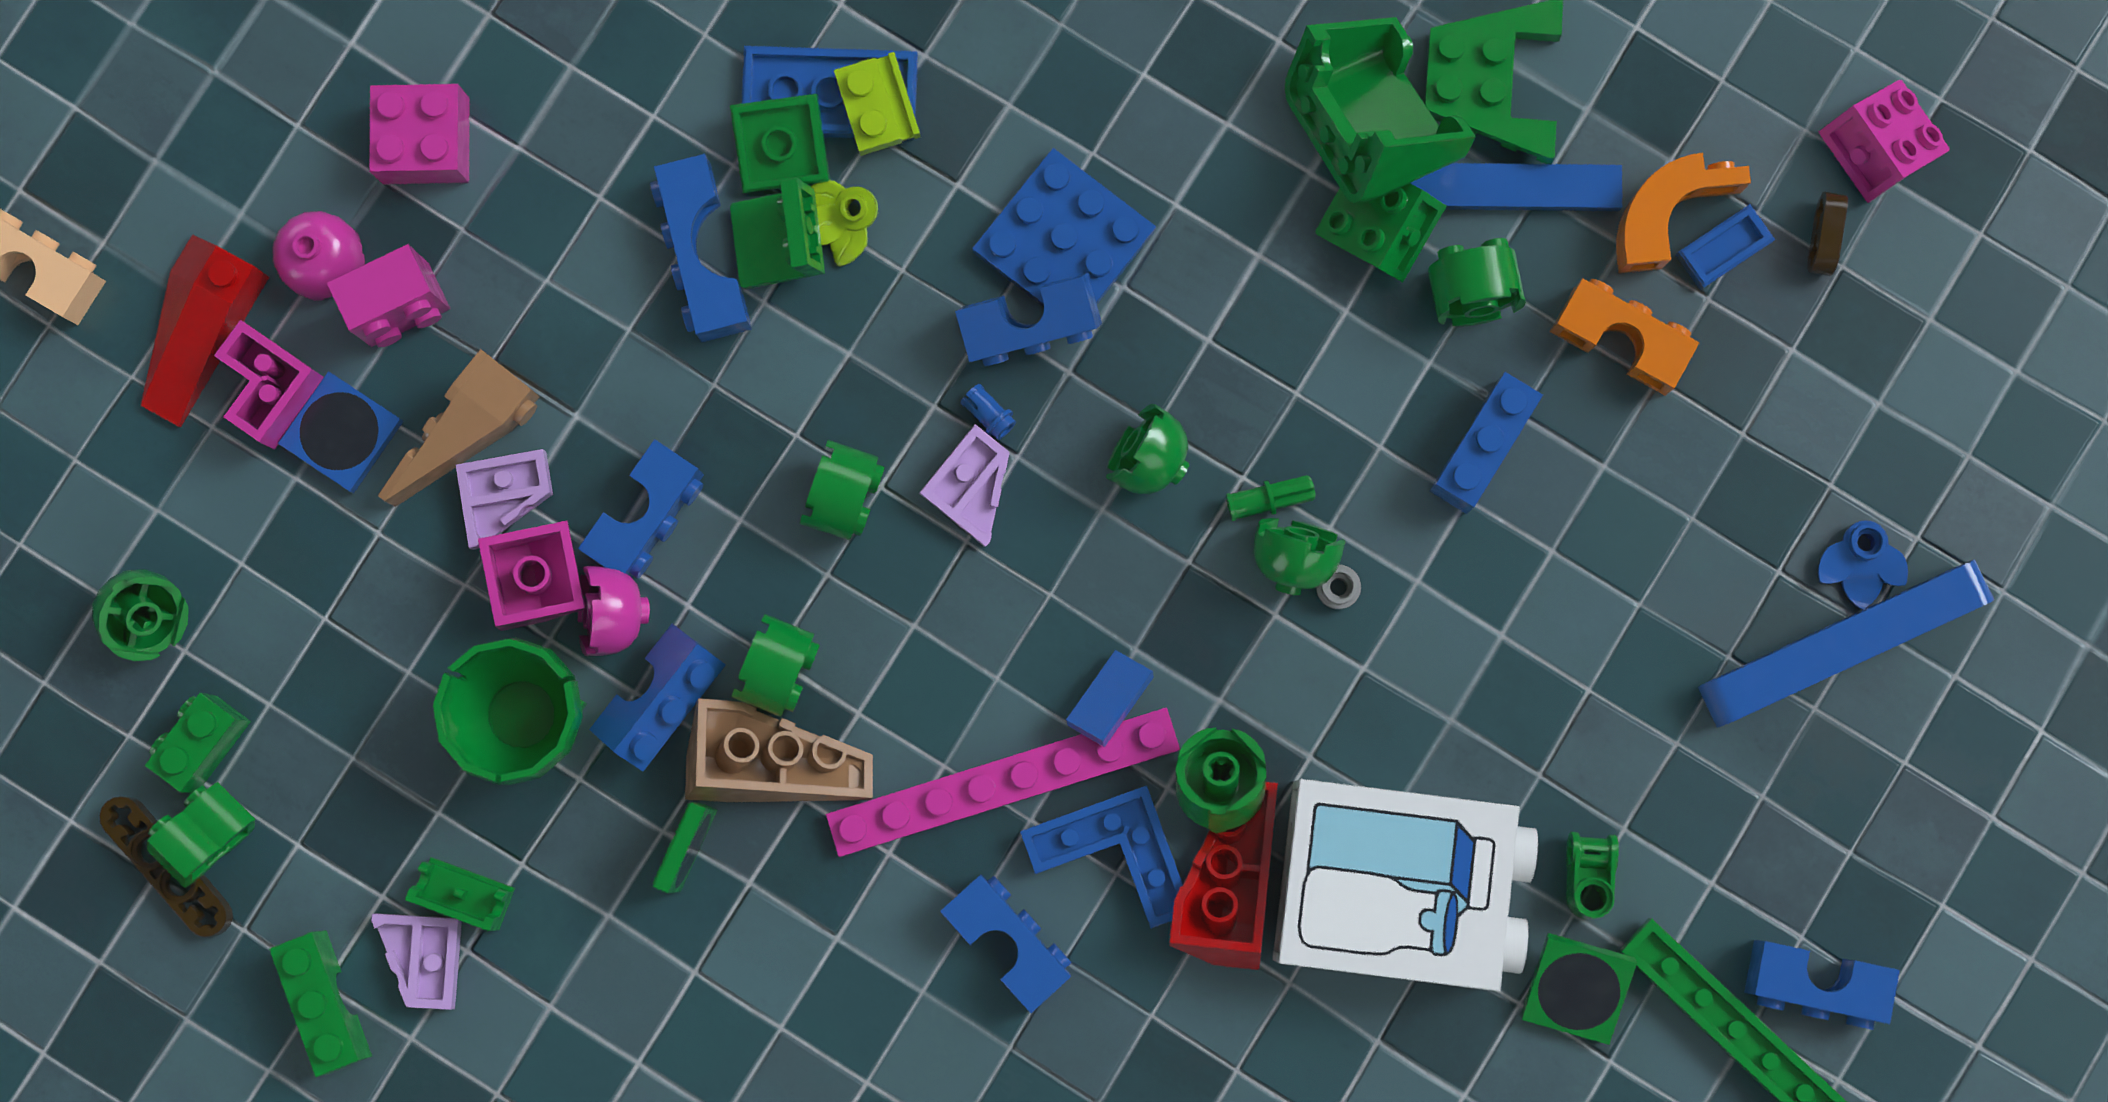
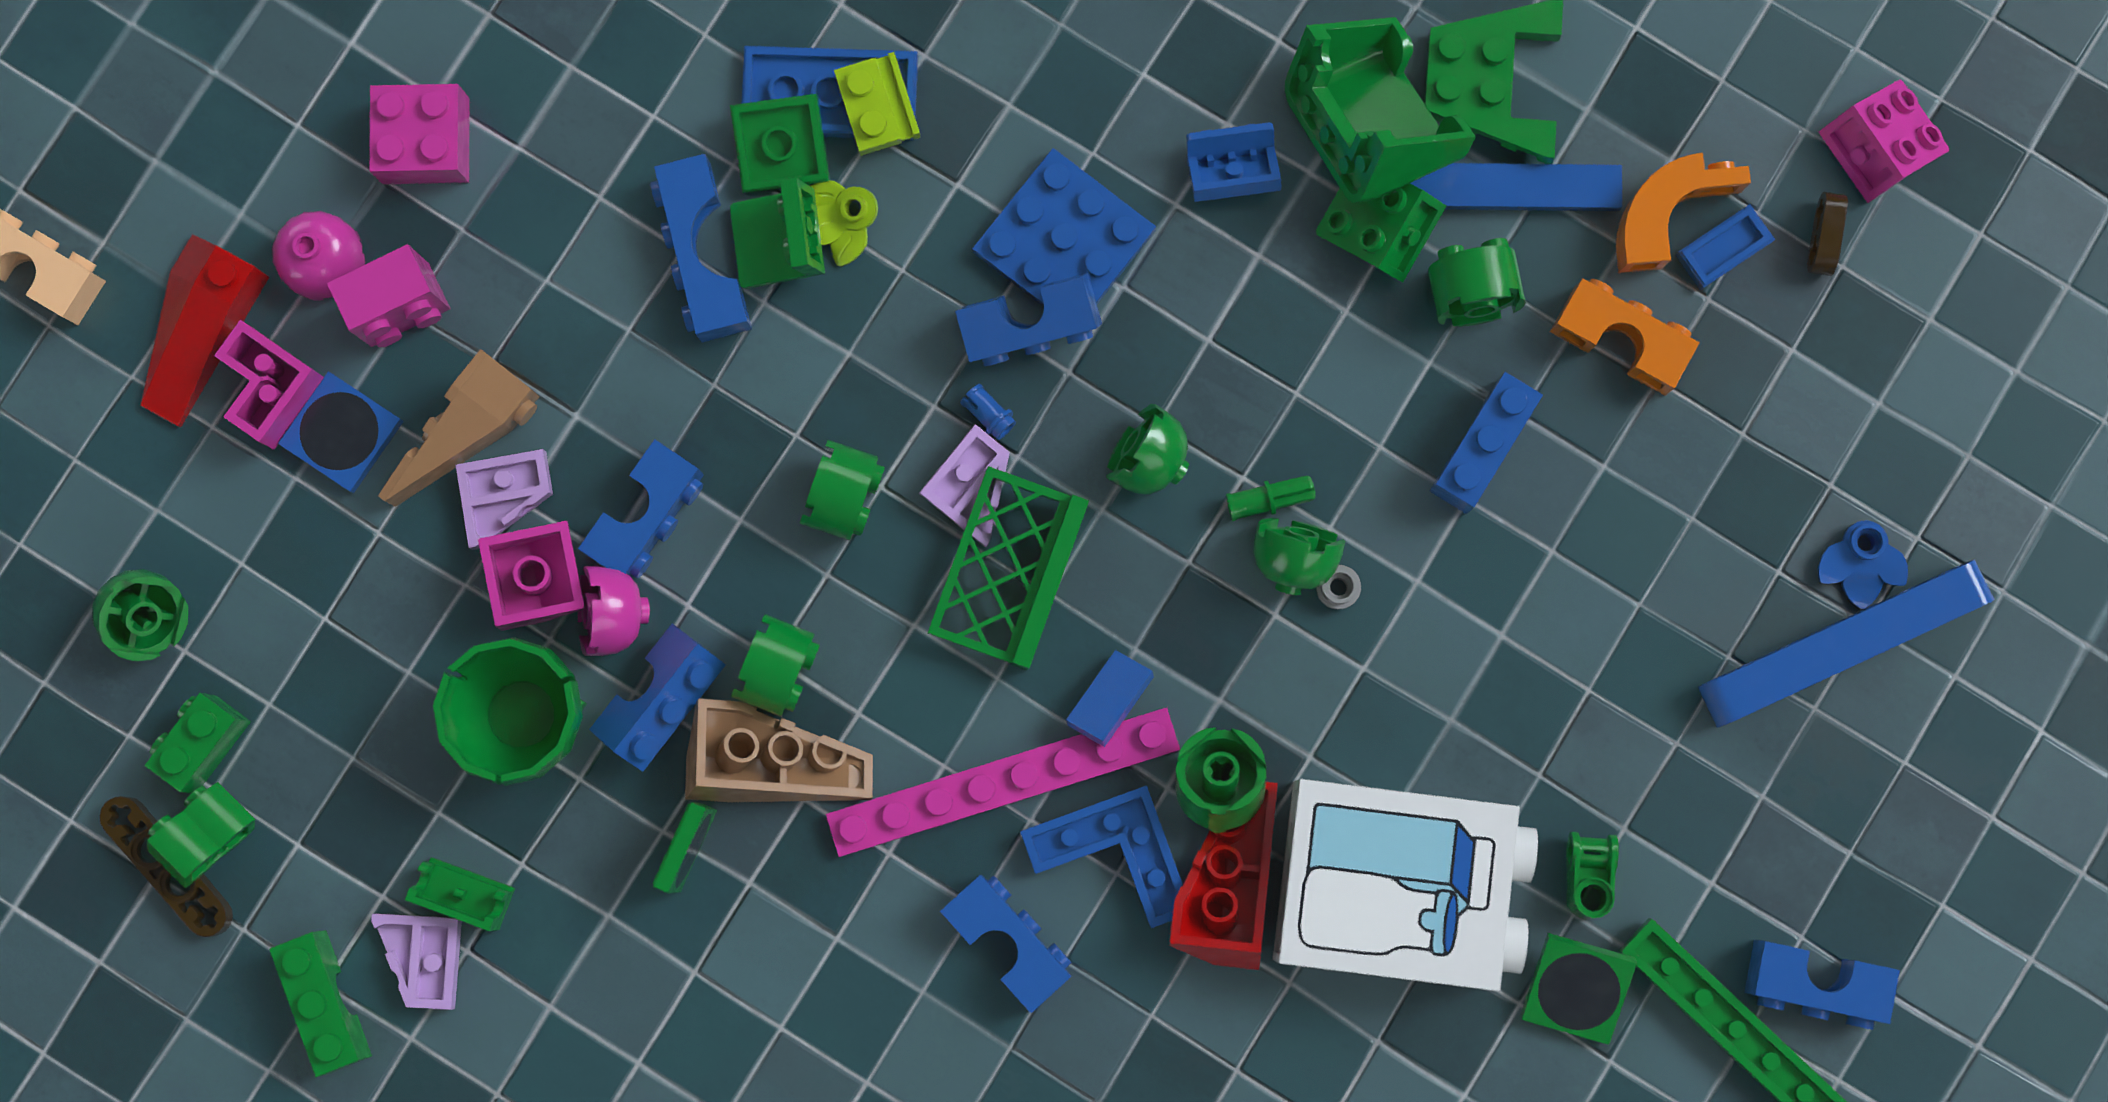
(1044, 580): none -> green fence
(1232, 162): none -> blue bracket

